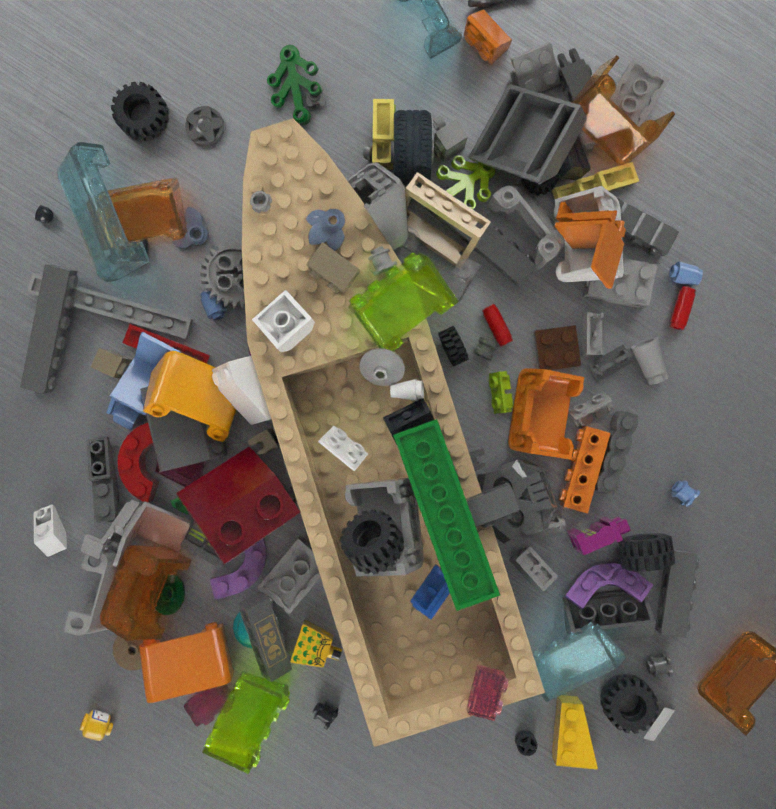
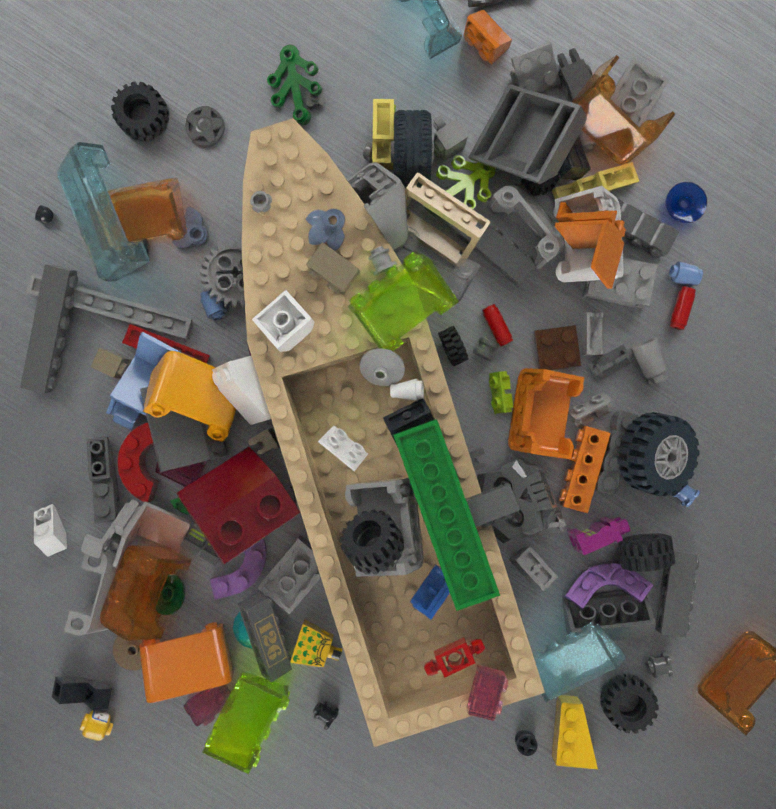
(81, 690): none -> black brick
(432, 667): none -> red piece
(658, 453): none -> black wheel
(659, 724): white sticker -> none
(694, 198): none -> clear blue dish

